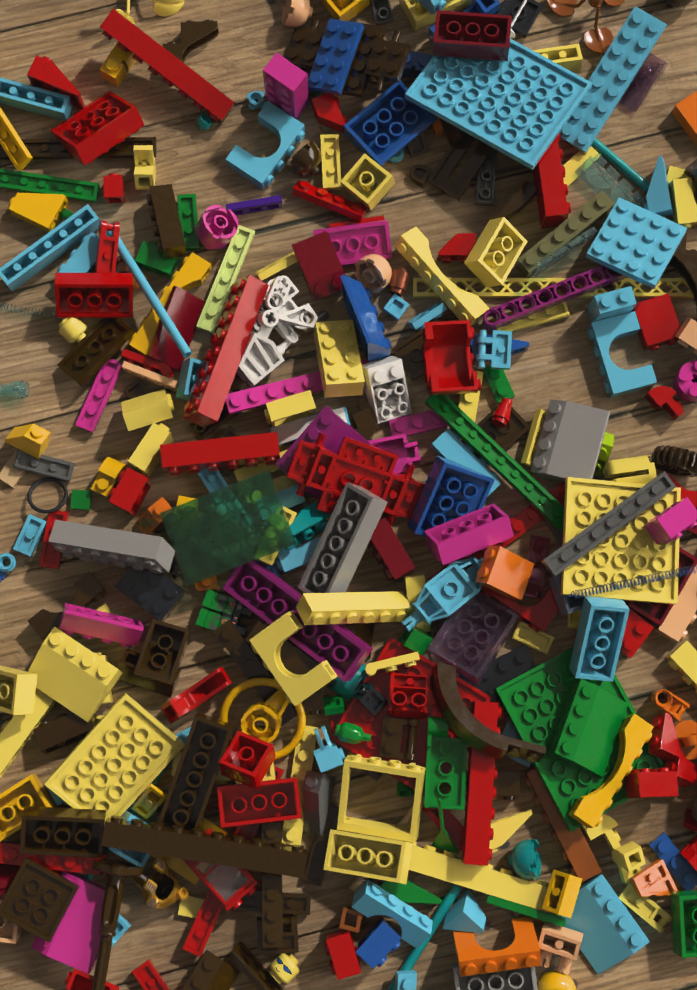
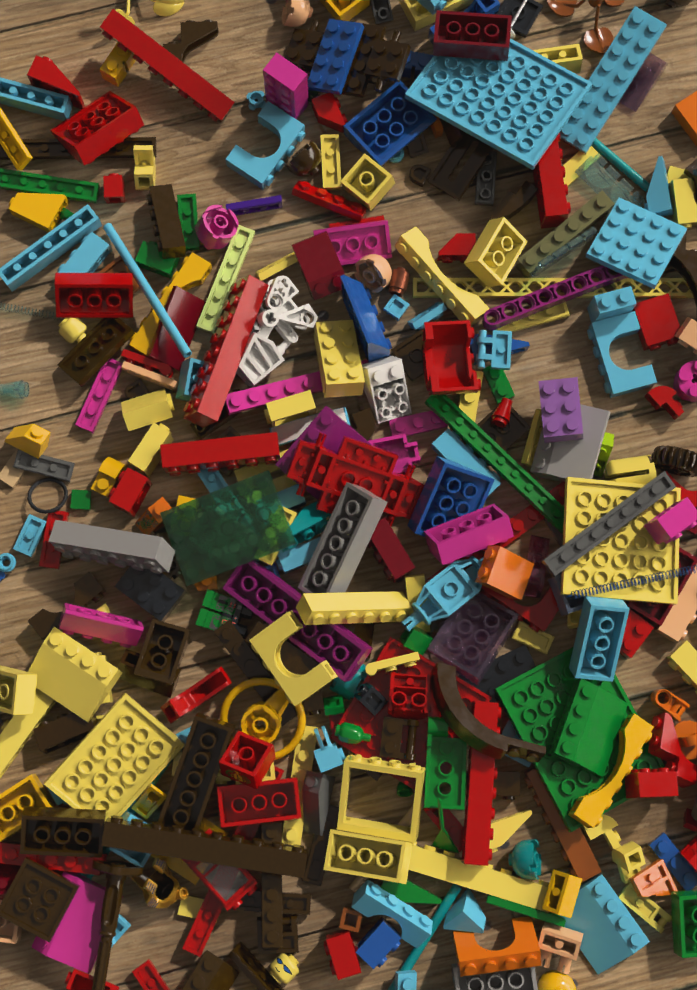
(107, 247): red plate -> none
(204, 122): teal hinge -> none
(561, 410): none -> medium lavender brick

